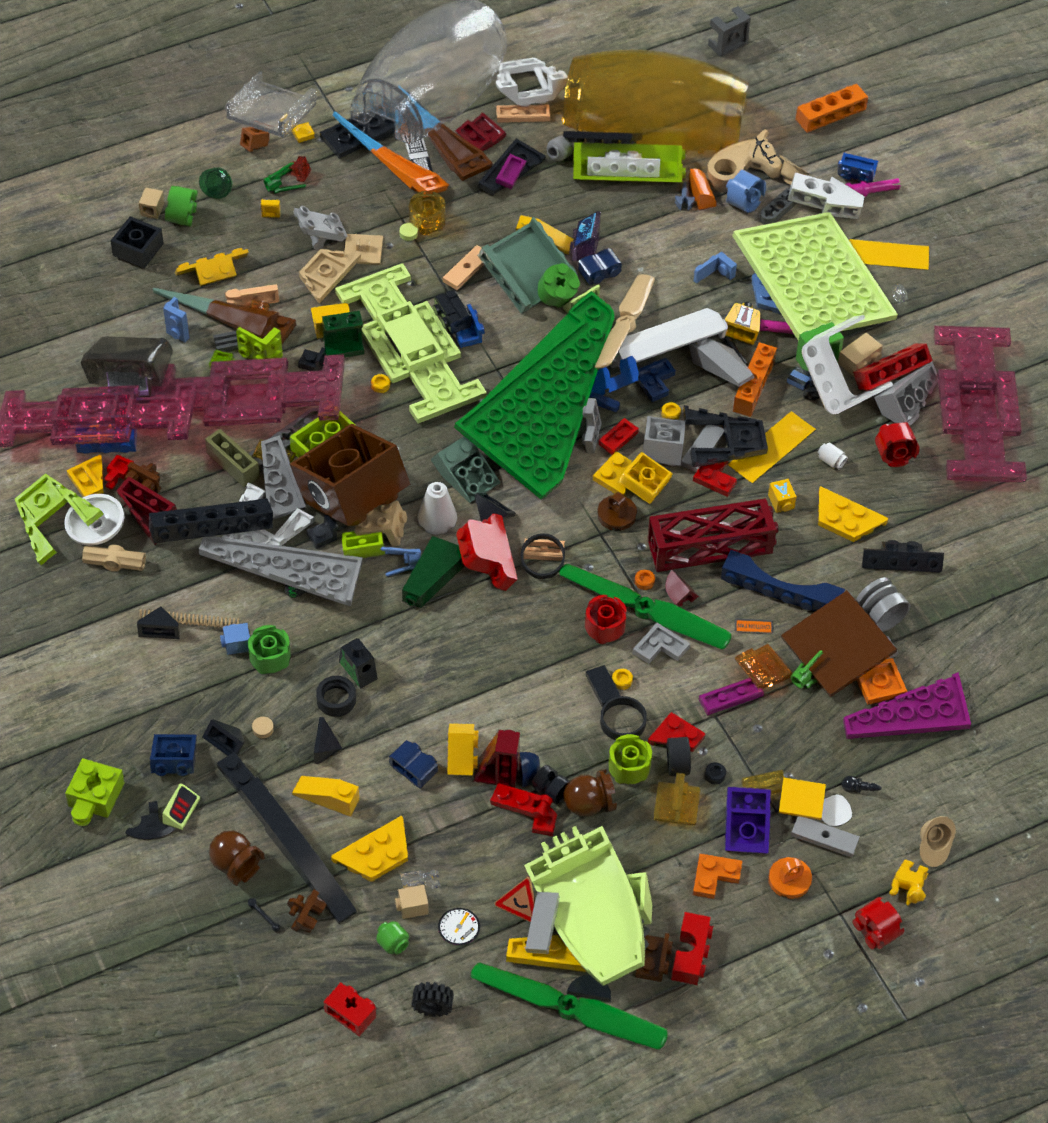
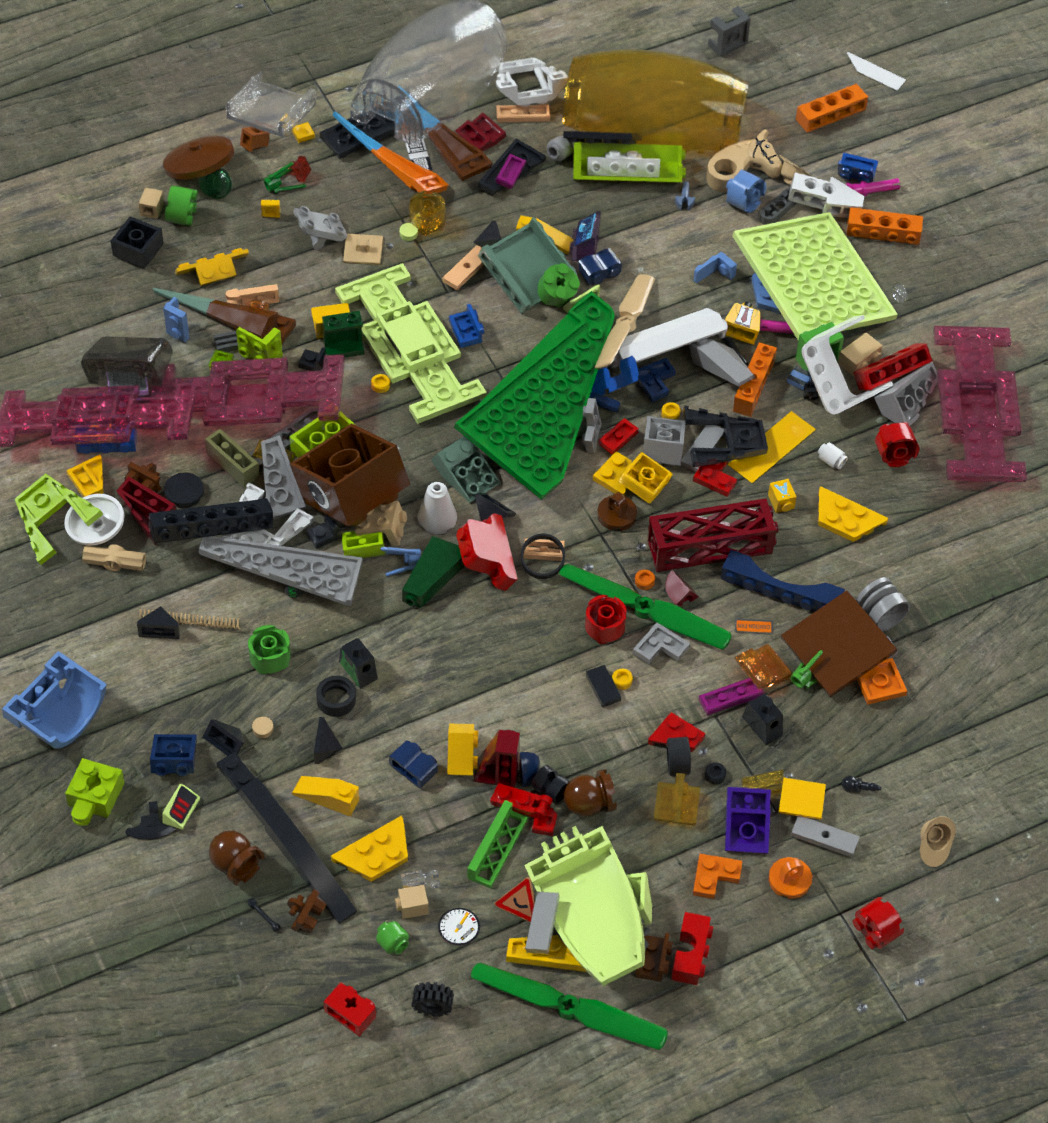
(57, 713): none -> medium blue piece
(116, 469): red plate -> none
(184, 489): none -> black tile
(198, 157): none -> reddish brown dish
(235, 638): medium blue brick -> none
(326, 271): tan wing -> none
(452, 312): black brick -> none
(489, 235): none -> black slope
(489, 842): none -> bright green fence
(588, 987): black tile -> none
(622, 700): black tyre -> none
(630, 759): lime brick -> none
(701, 189): orange brick -> none
(764, 718): none -> black torso
(836, 810): white sticker -> none
(876, 73): none -> white sticker
(884, 226): none -> orange brick
(892, 254): yellow sticker -> none
(903, 557): black bracket -> none
(910, 881): yellow animal -> none
(917, 711): magenta wing -> none

